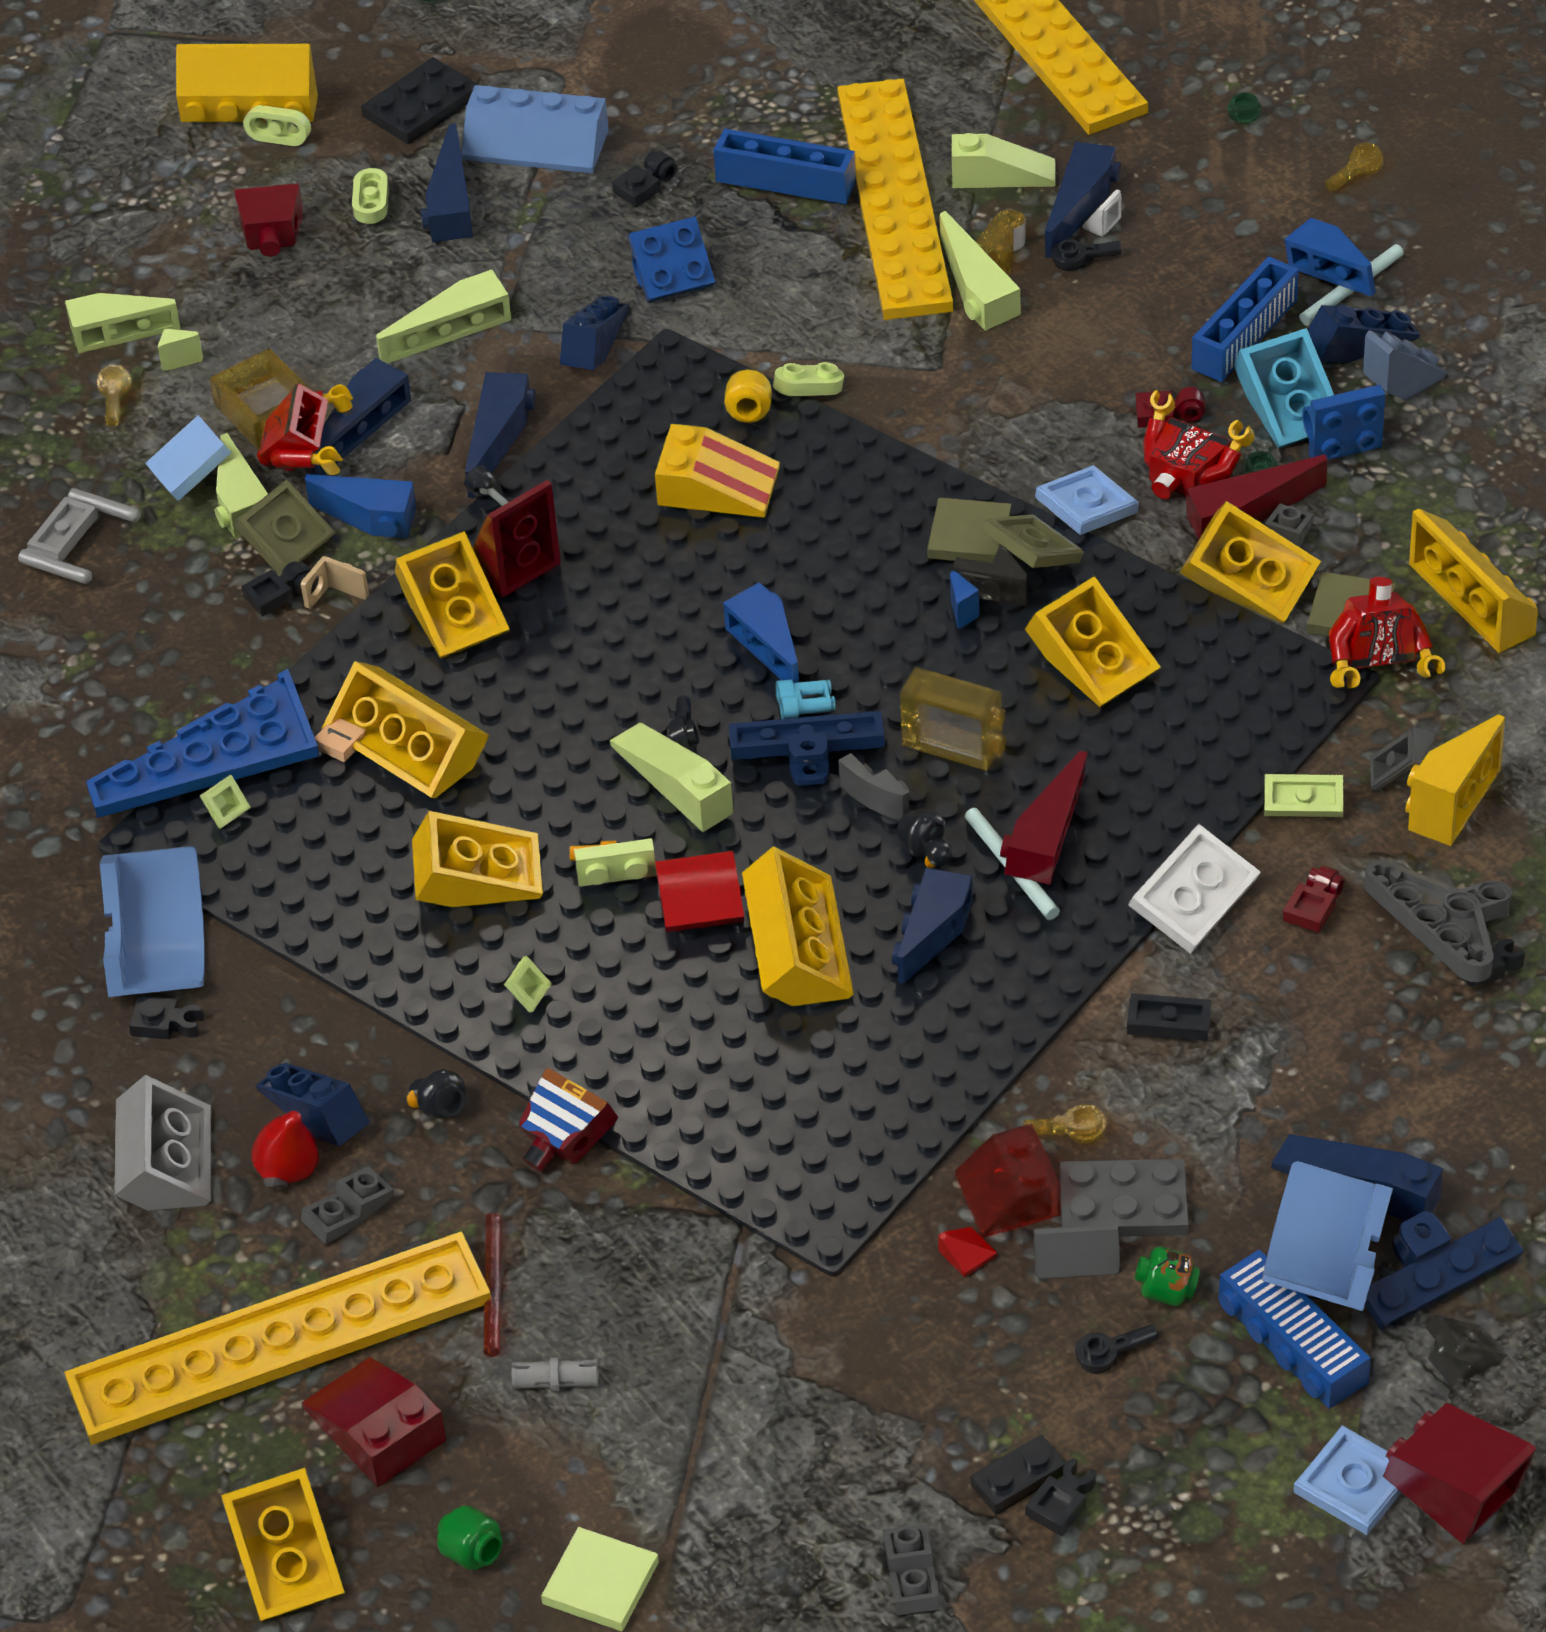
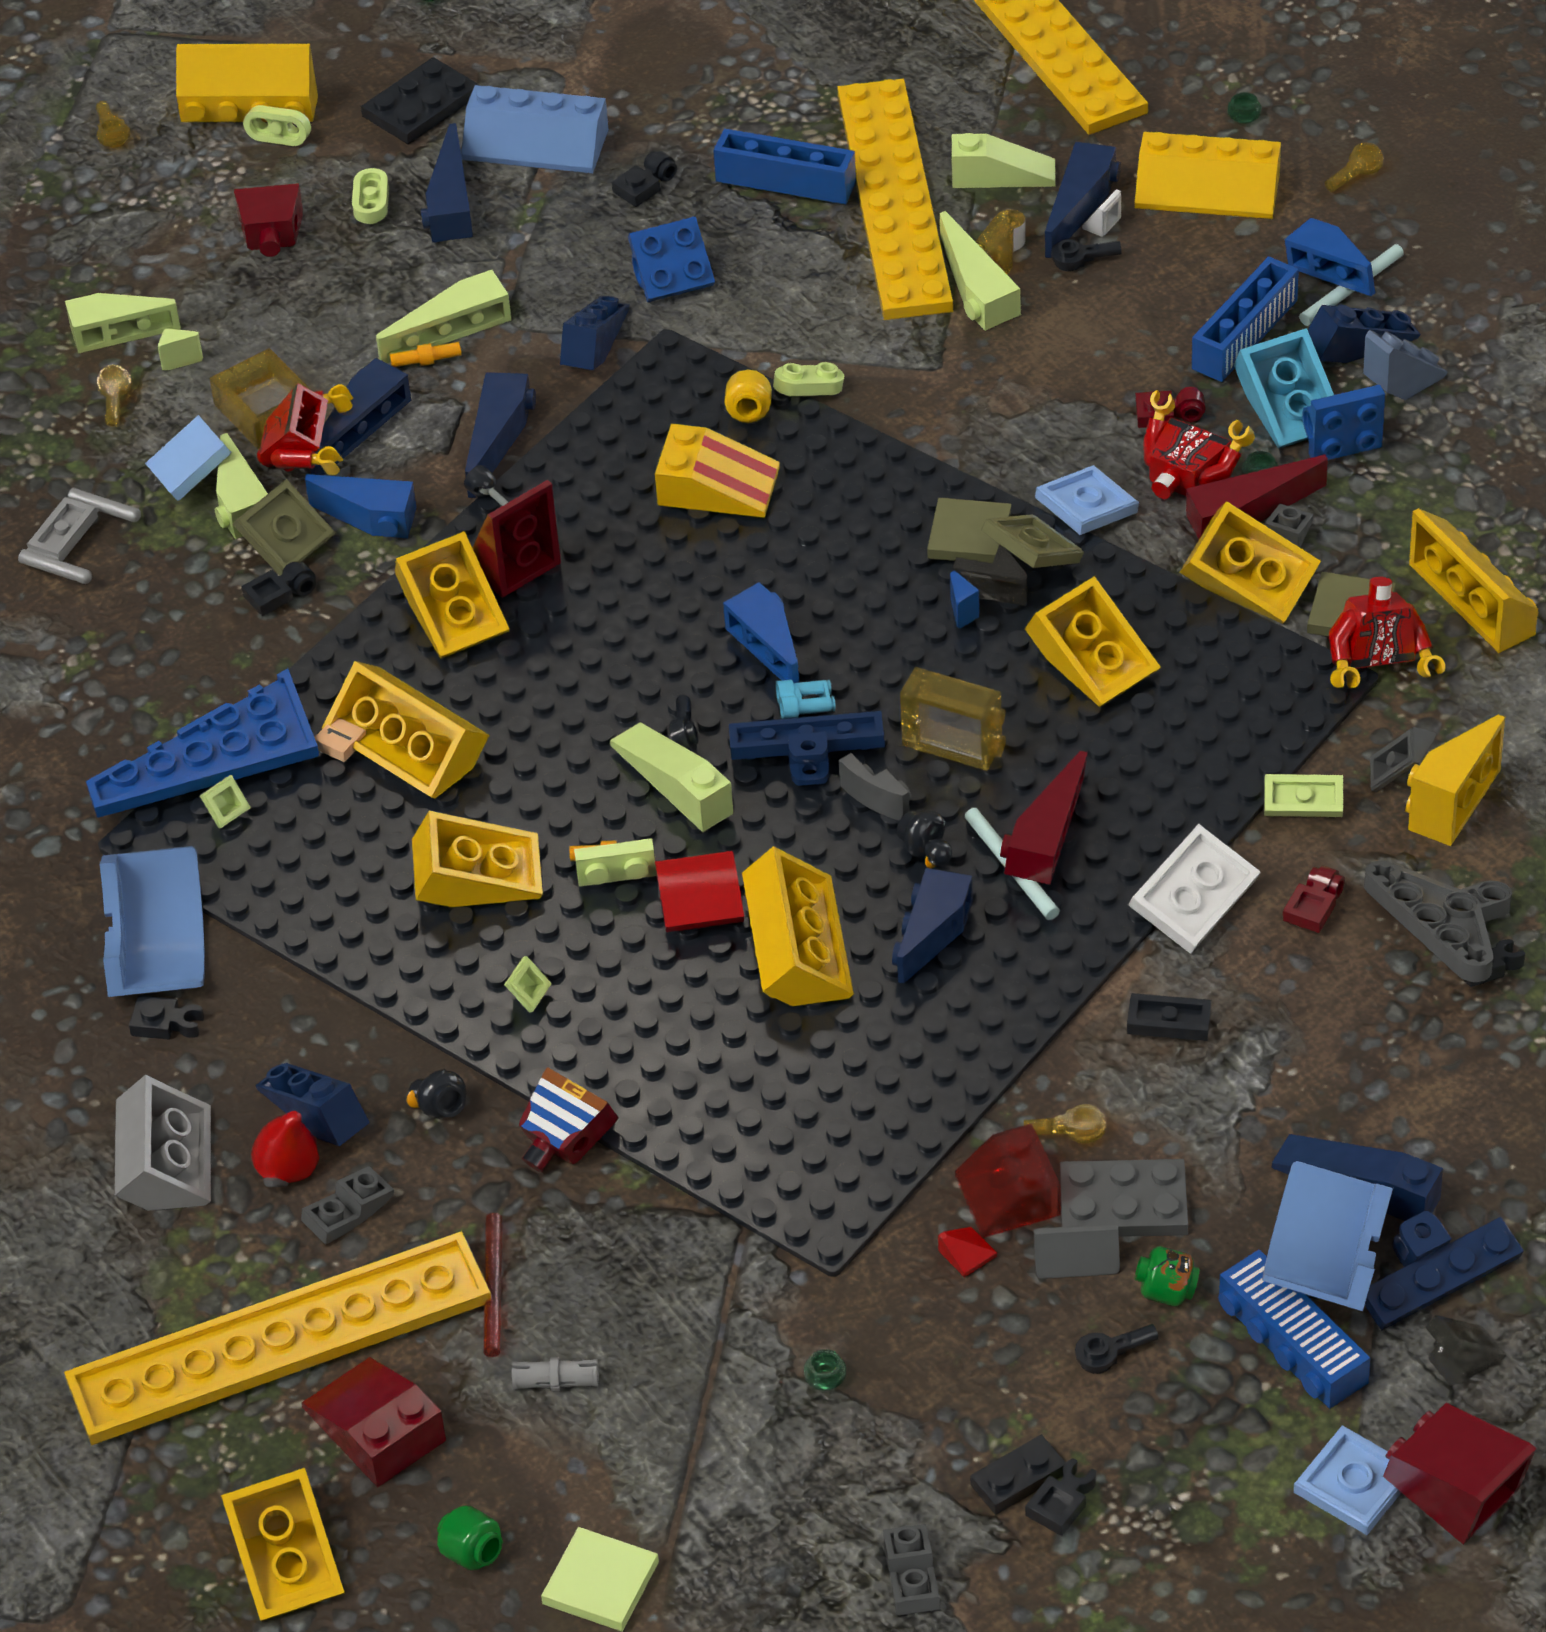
(112, 130): none -> clear yellow plate
(334, 575): tan bracket -> none
(425, 354): none -> light orange bar
(824, 1361): none -> clear green plate
(1208, 175): none -> yellow slope

